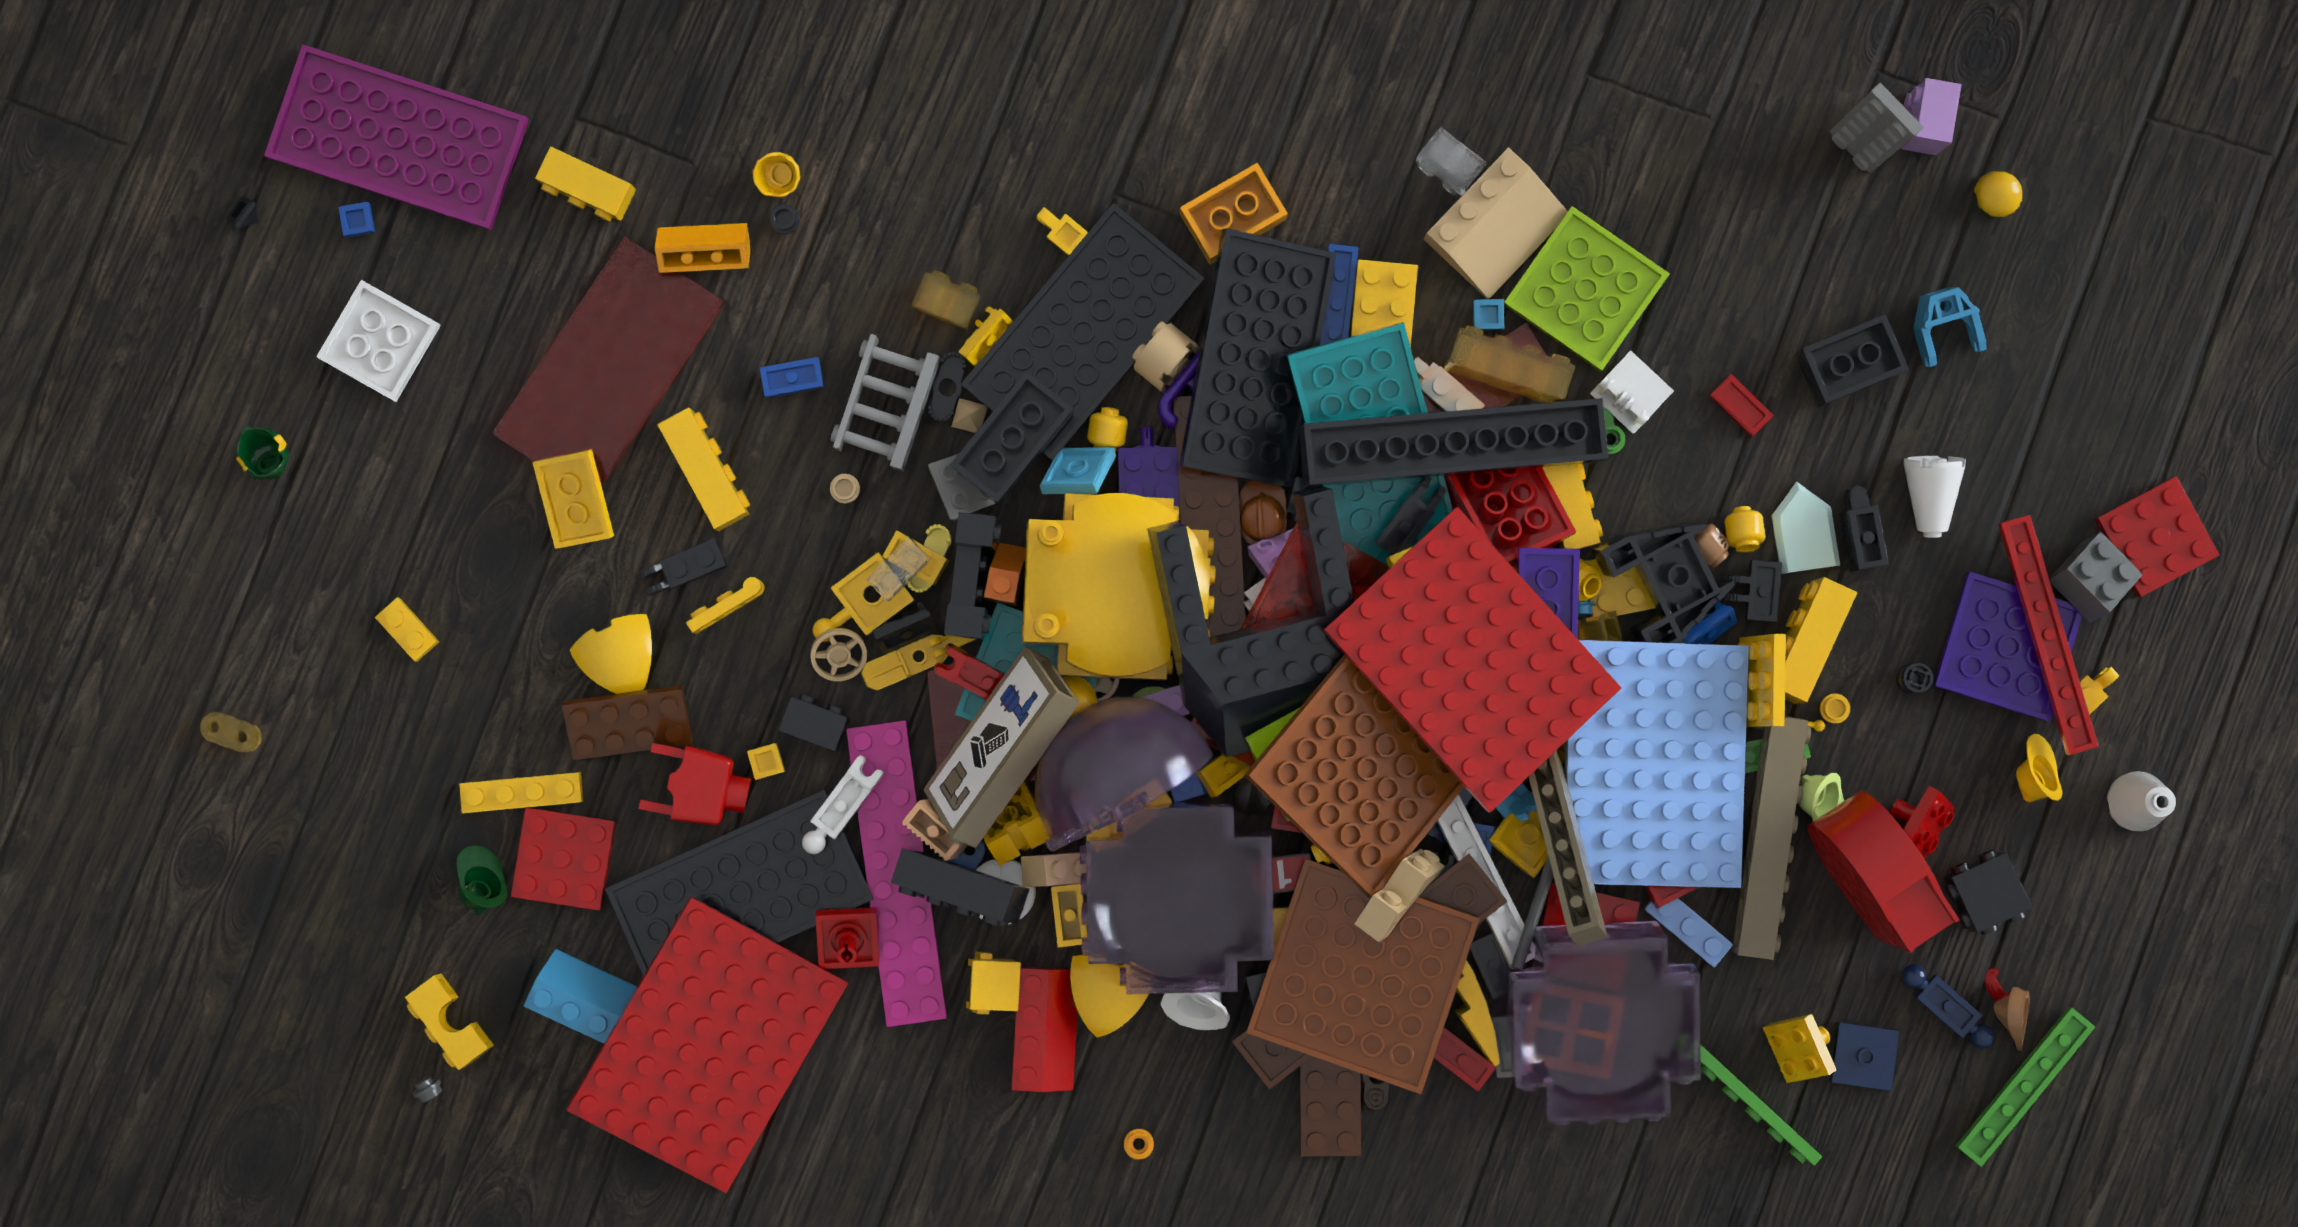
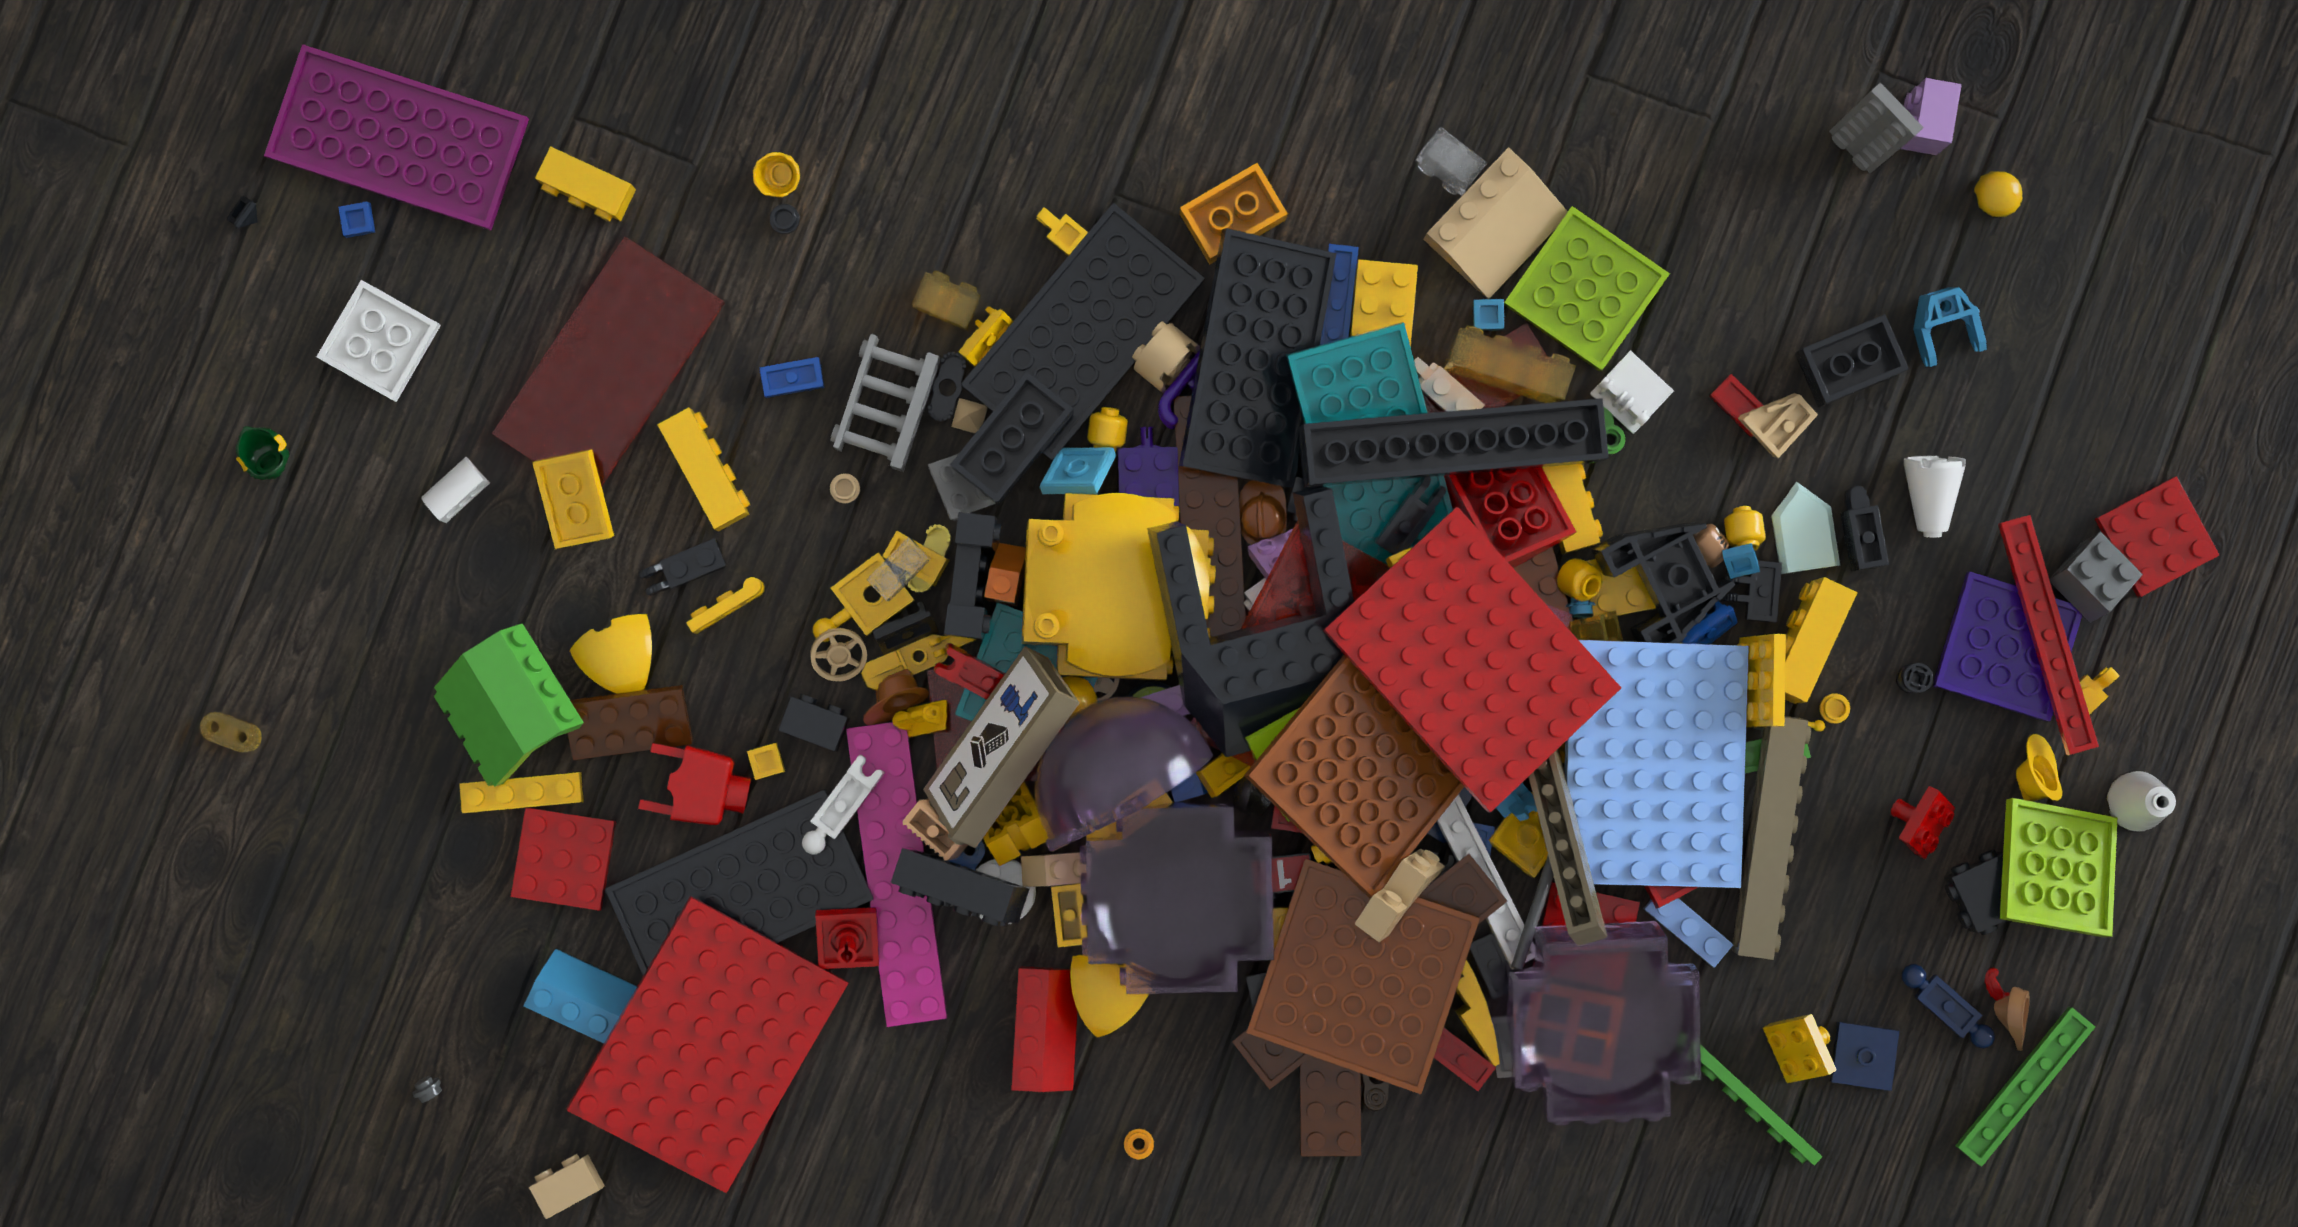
(407, 629): yellow plate -> none
(430, 1005): yellow arch -> none
(455, 490): none -> white brick
(480, 879): dark green piece -> none
(504, 702): none -> bright green hinge
(566, 1186): none -> tan brick
(702, 247): light orange brick -> none
(894, 695): none -> dark orange piece
(922, 718): none -> yellow hinge
(993, 983): yellow plate -> none
(1196, 1010): white hat -> none
(1554, 578): dark purple plate -> none
(1741, 560): none -> dark azure plate
(1779, 422): none -> tan wing
(1820, 794): yellowish green piece -> none
(1881, 872): red brick -> none
(2058, 868): none -> lime plate

